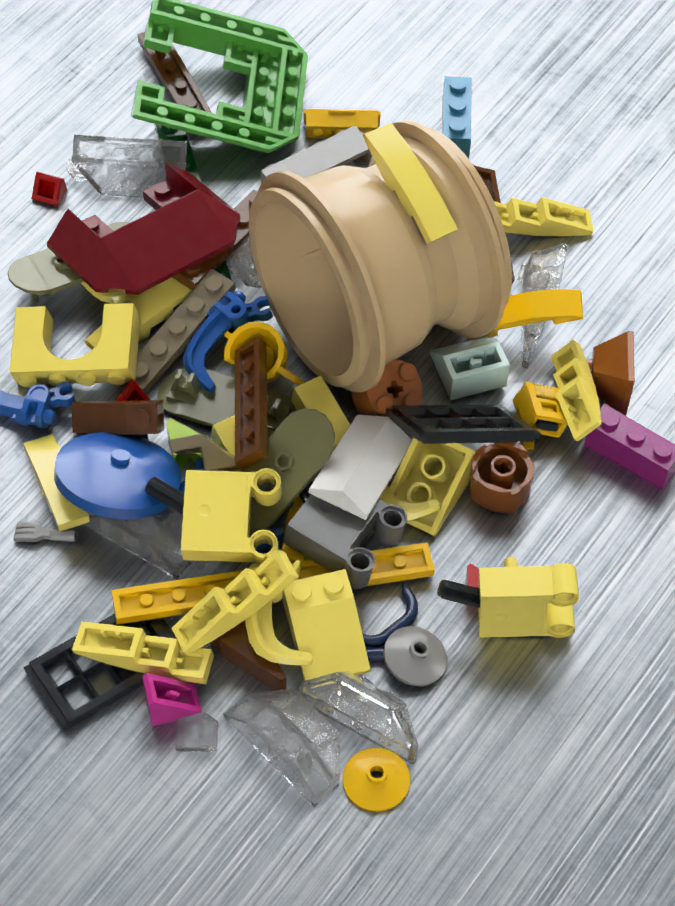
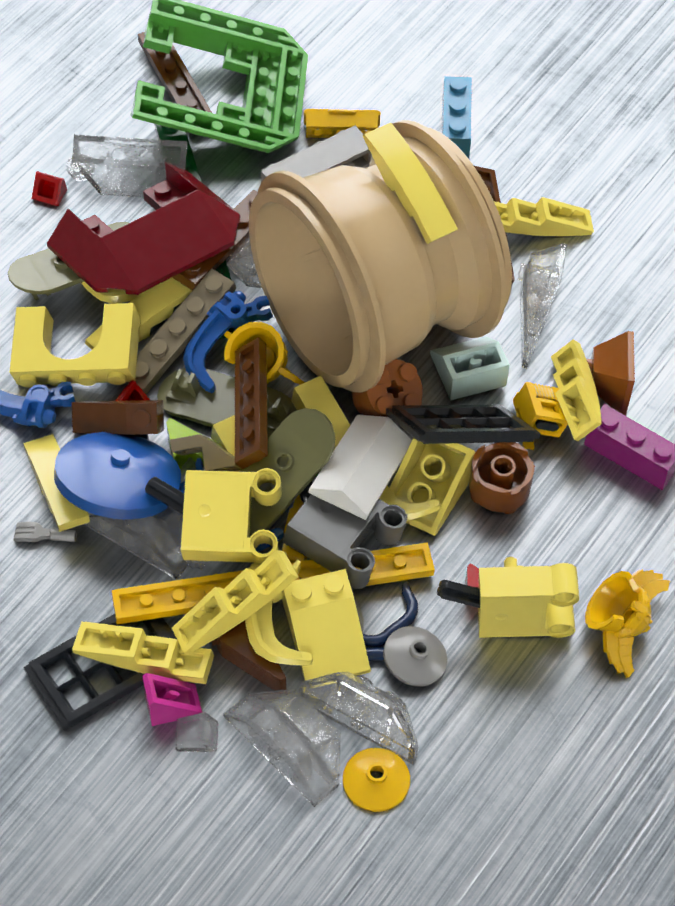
(540, 306): yellow slope -> none
(623, 611): none -> yellow helmet

